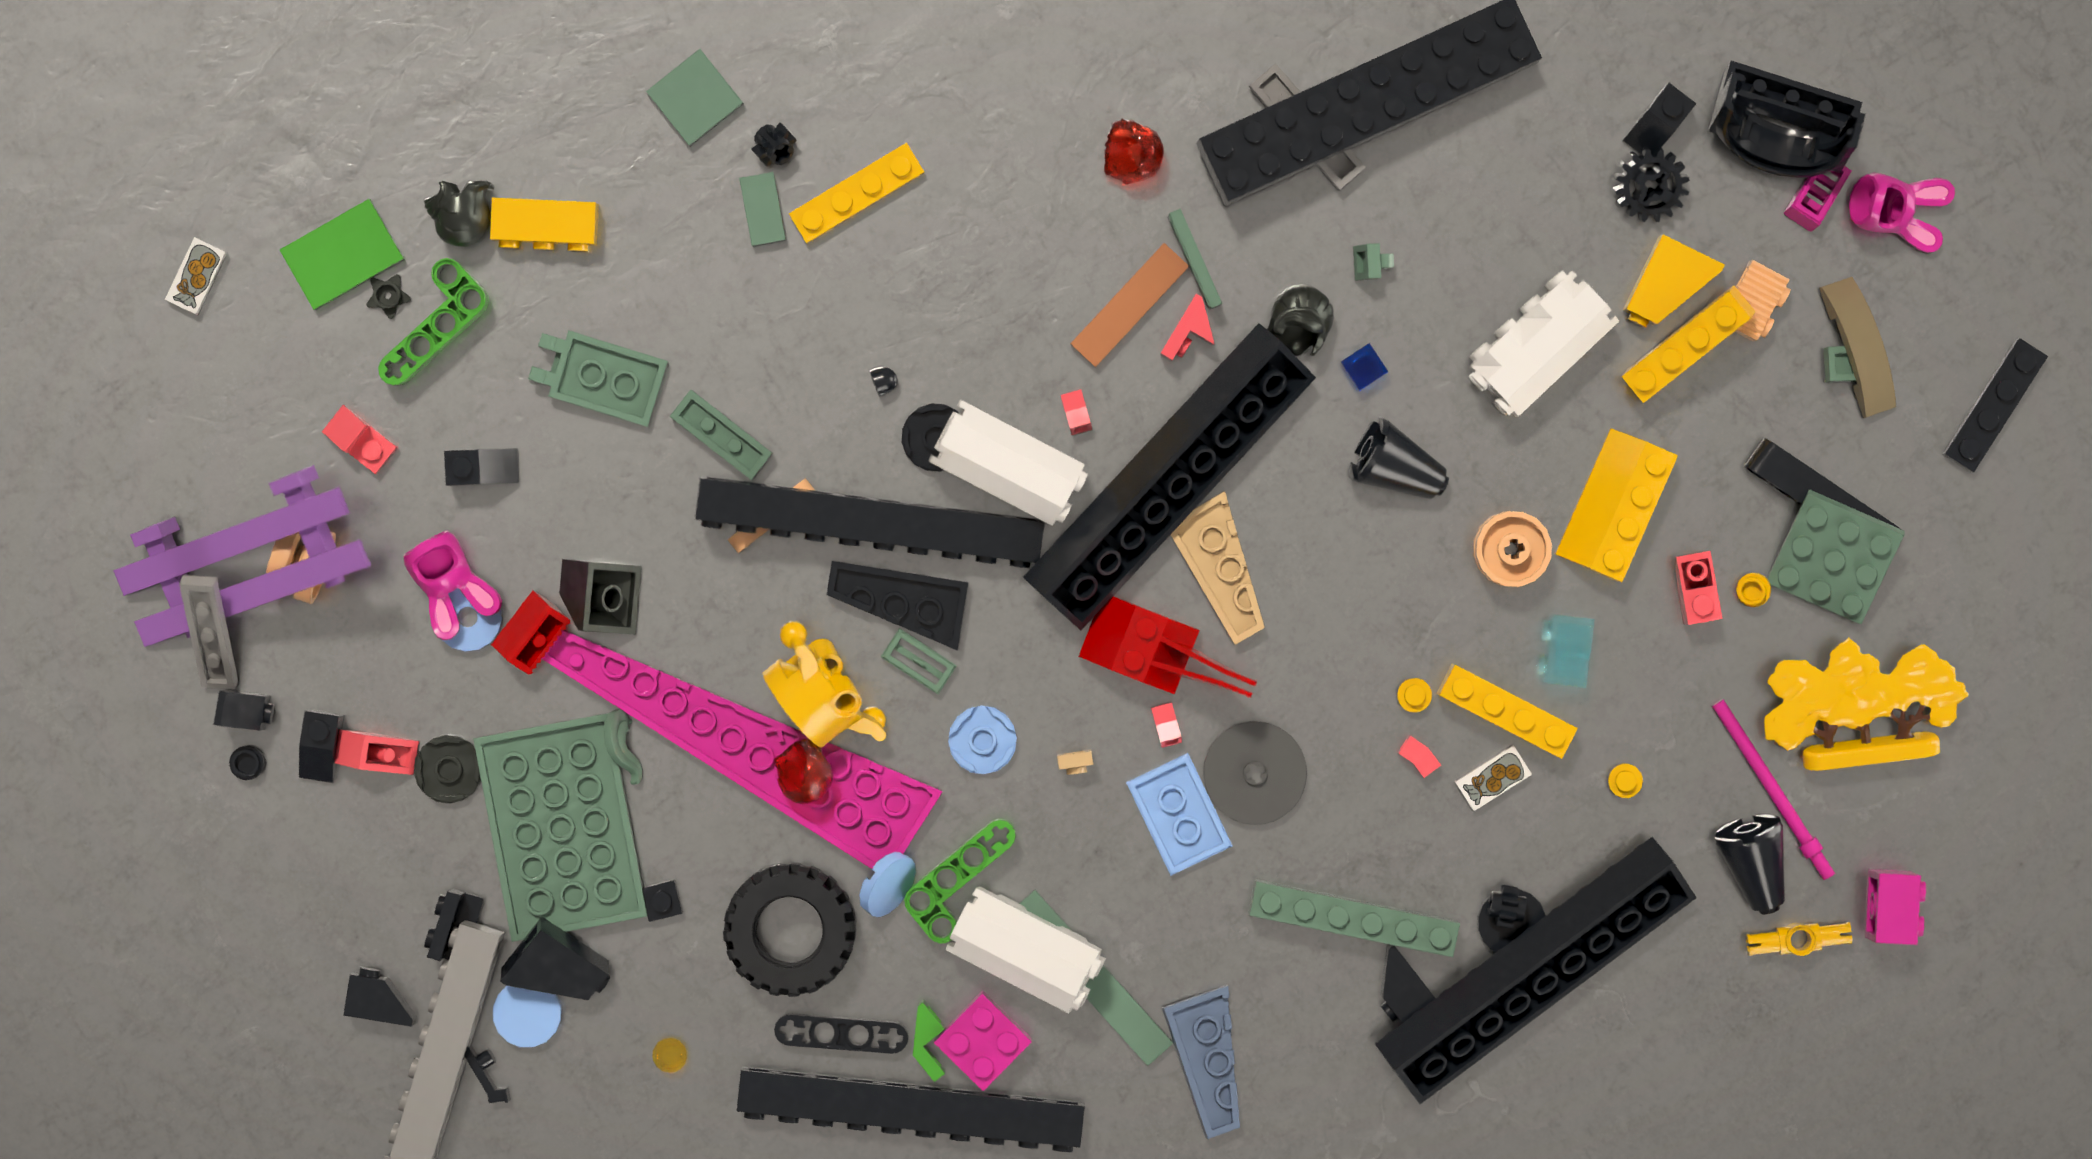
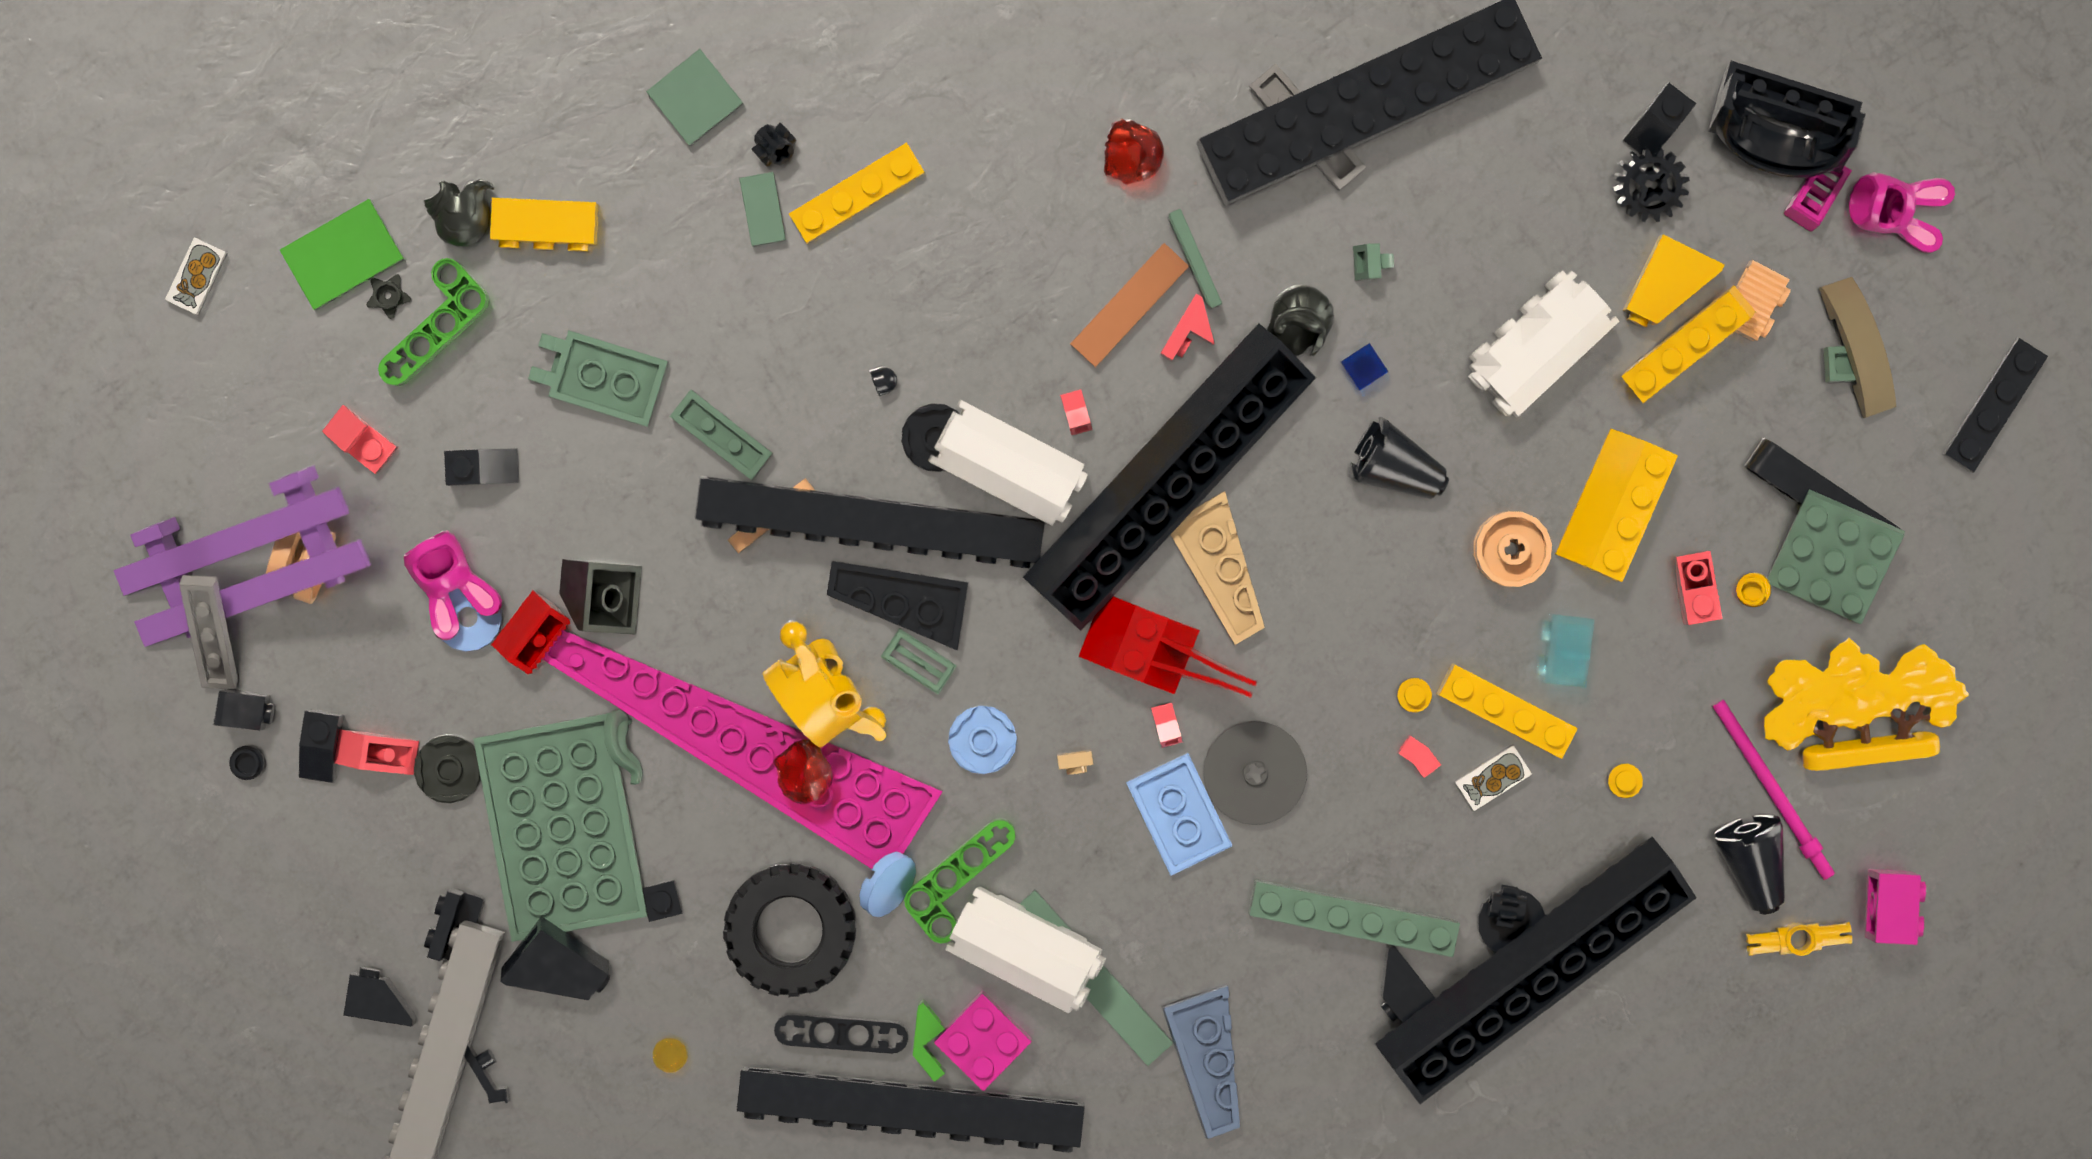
(526, 1016): light blue tile -> none

